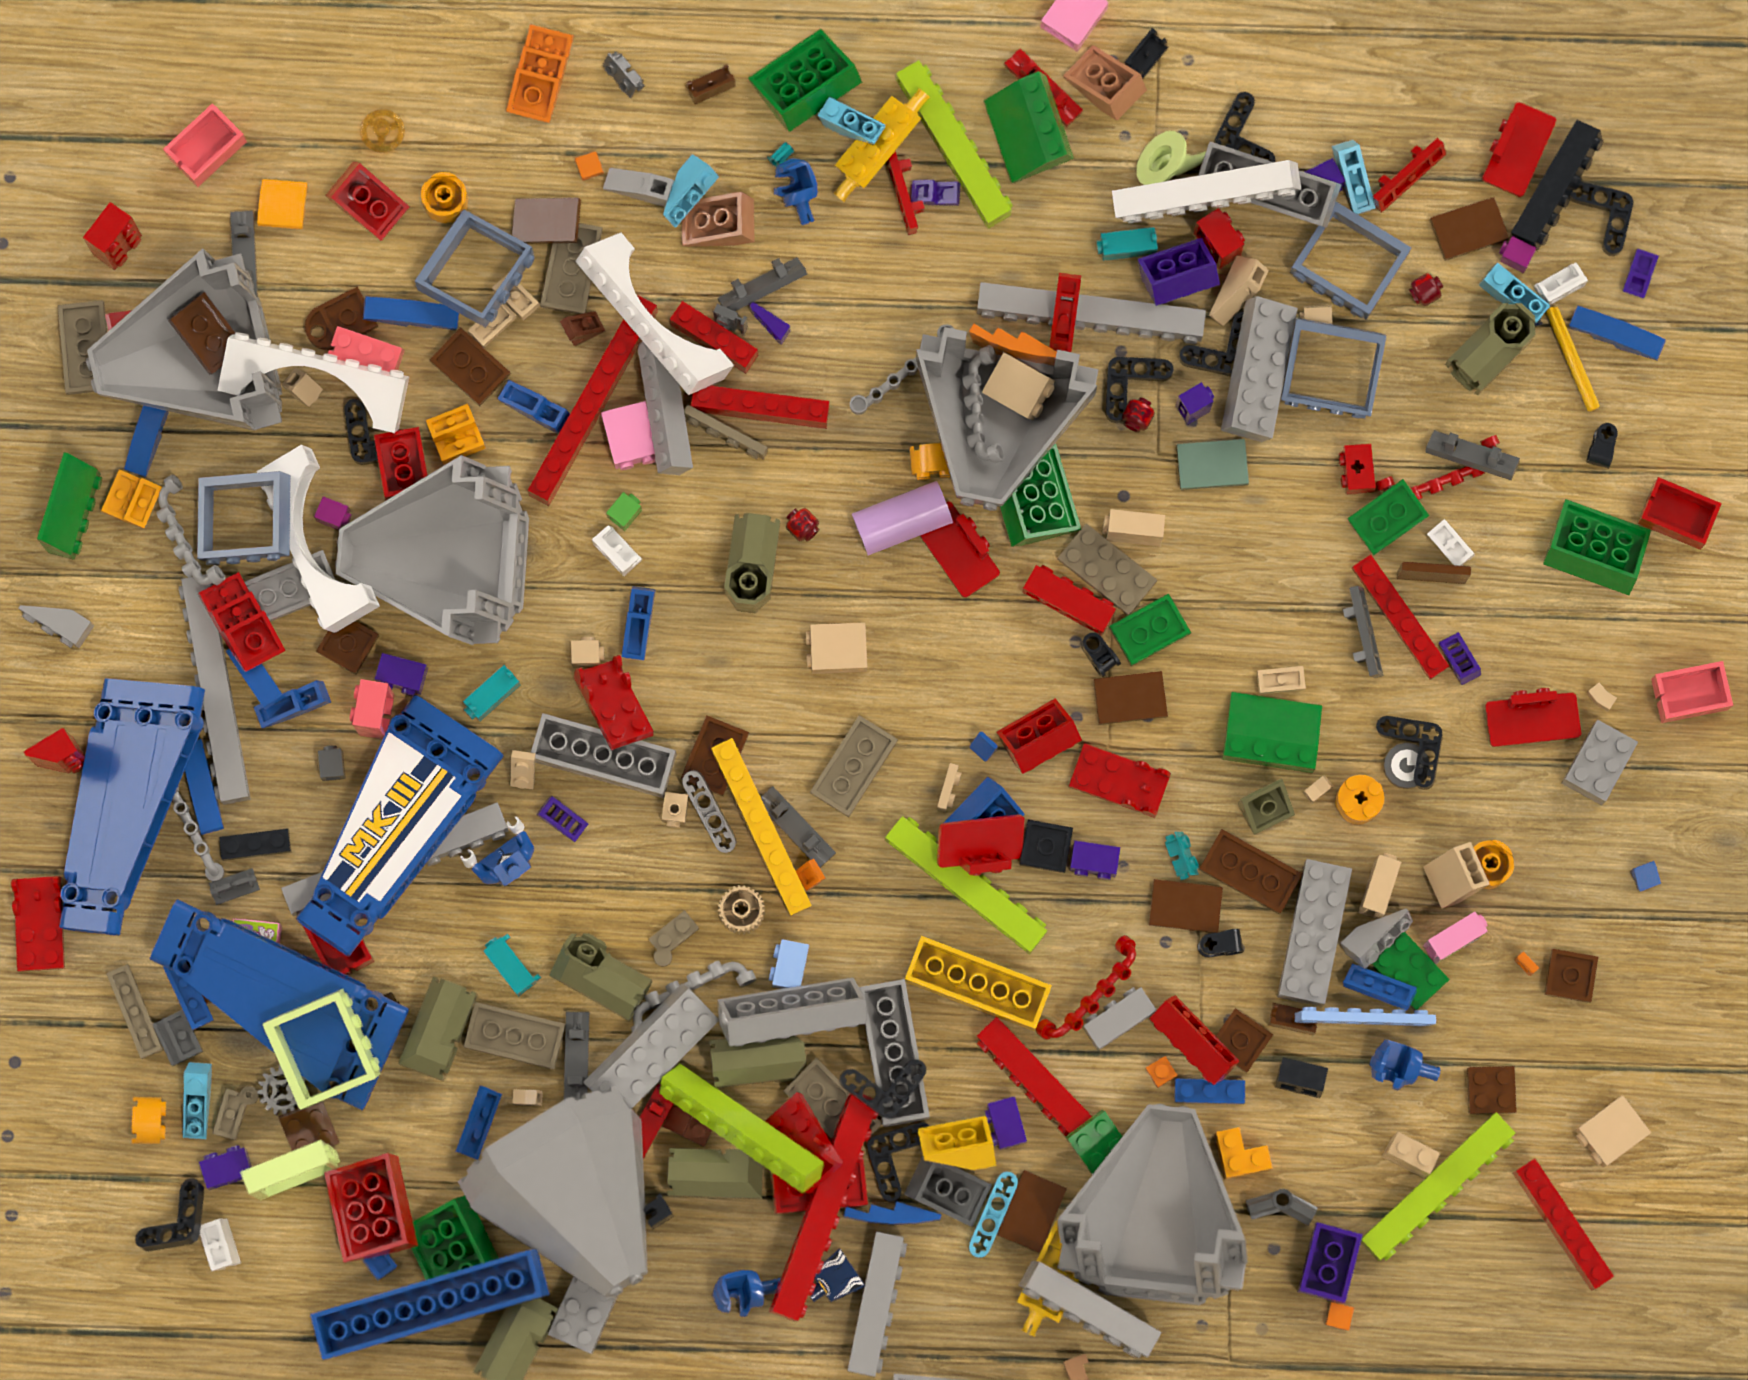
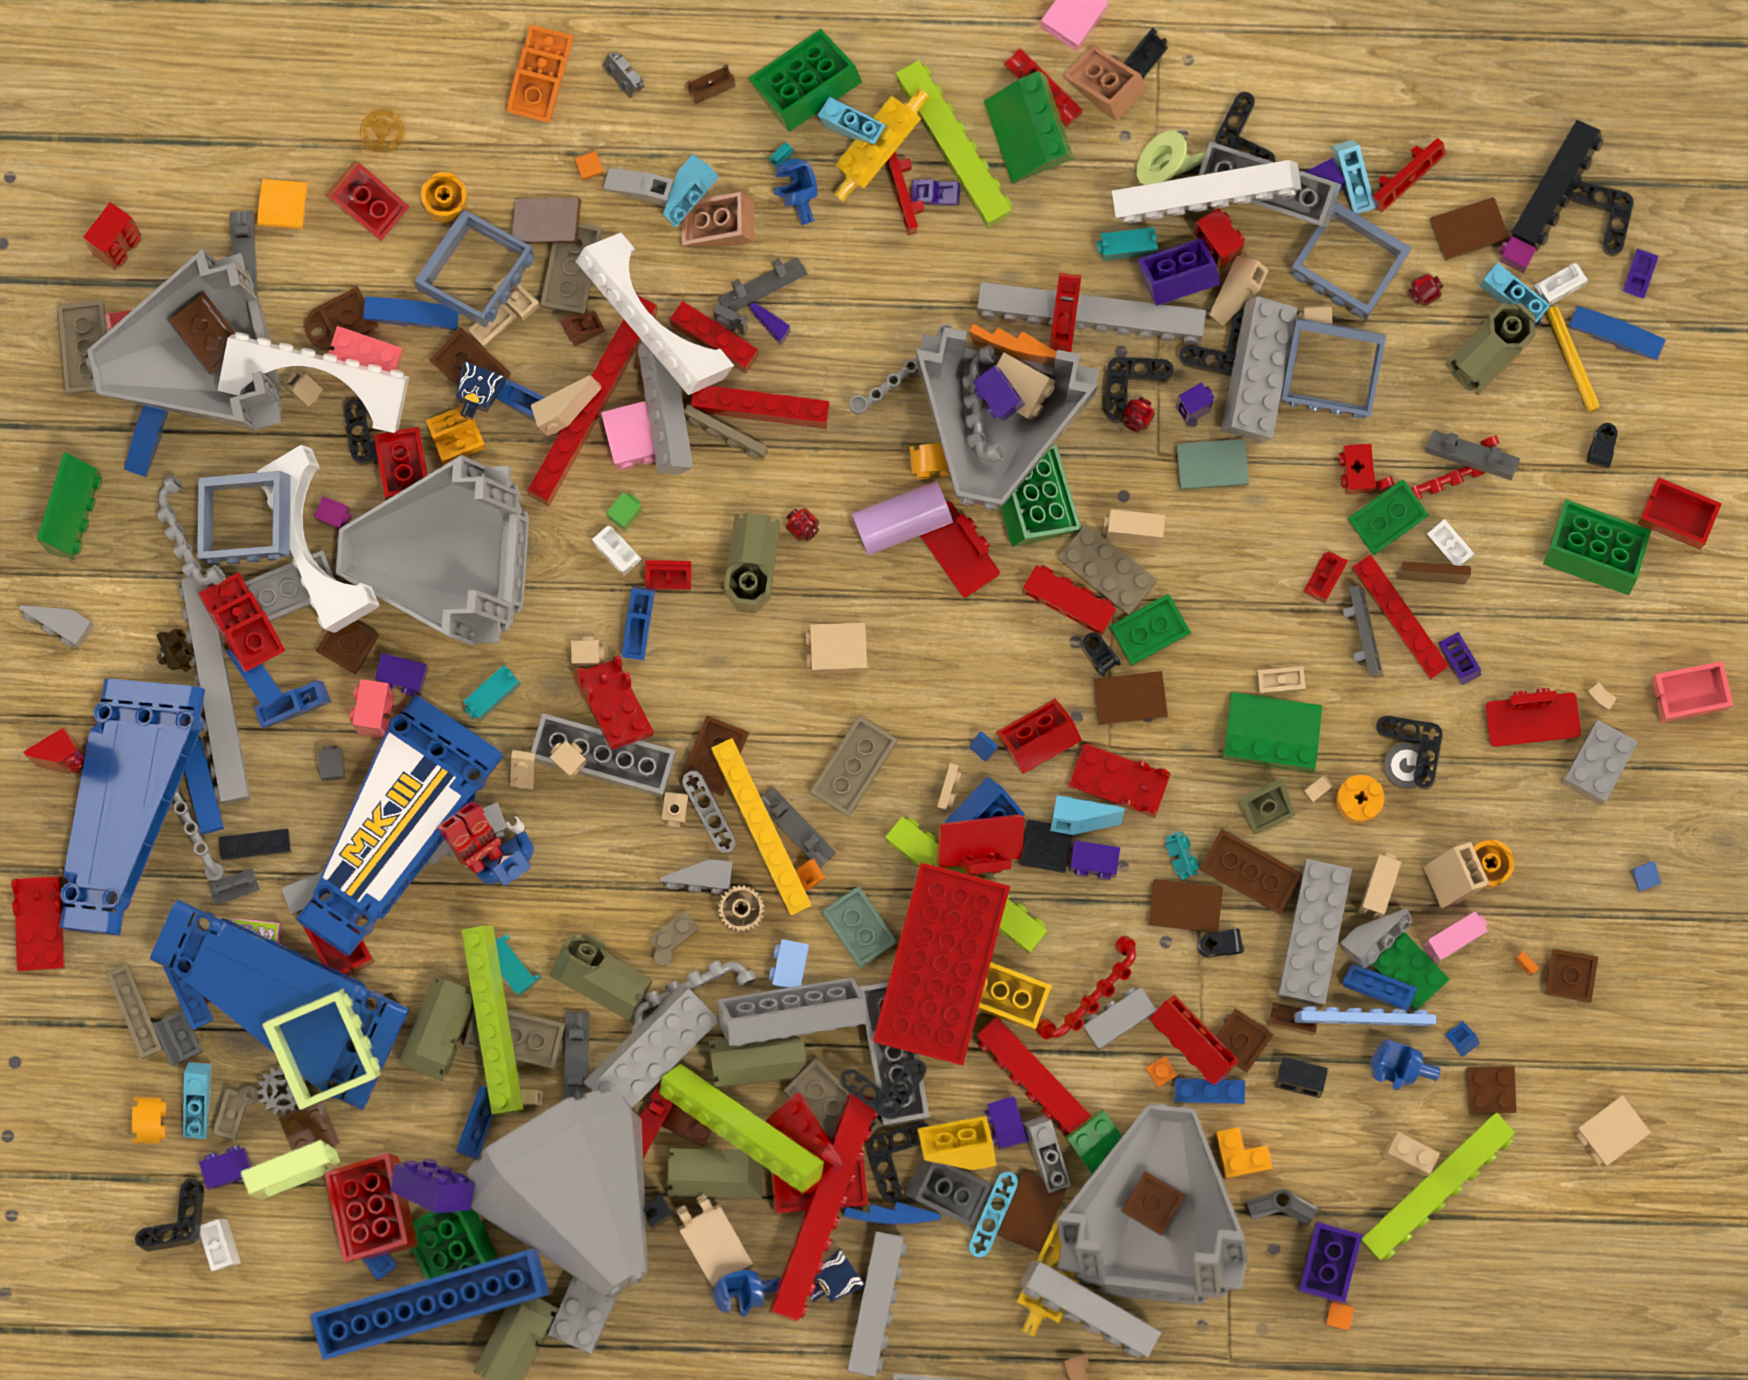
(131, 499): light orange slope -> none
(172, 651): none -> dark brown hips
(205, 145): coral piece -> none
(432, 1186): none -> dark purple brick
(471, 837): none -> red hips
(478, 389): none -> dark blue torso
(492, 1019): none -> lime brick
(557, 825): dark purple slope -> none
(564, 405): none -> tan slope
(568, 758): none -> tan brick
(668, 574): none -> red hinge
(708, 875): none -> light grey slope
(713, 1241): none -> tan tile
(859, 927): none -> sand green tile
(941, 964): none -> red plate
(998, 393): none -> dark purple brick
(1046, 1152): none -> light grey slope
(1081, 816): none -> medium azure slope
(1152, 1203): none -> reddish brown plate
(1325, 576): none -> red hinge
(1462, 1039): none -> blue slope
(1518, 149): red bracket -> none
(1563, 1224): red brick -> none

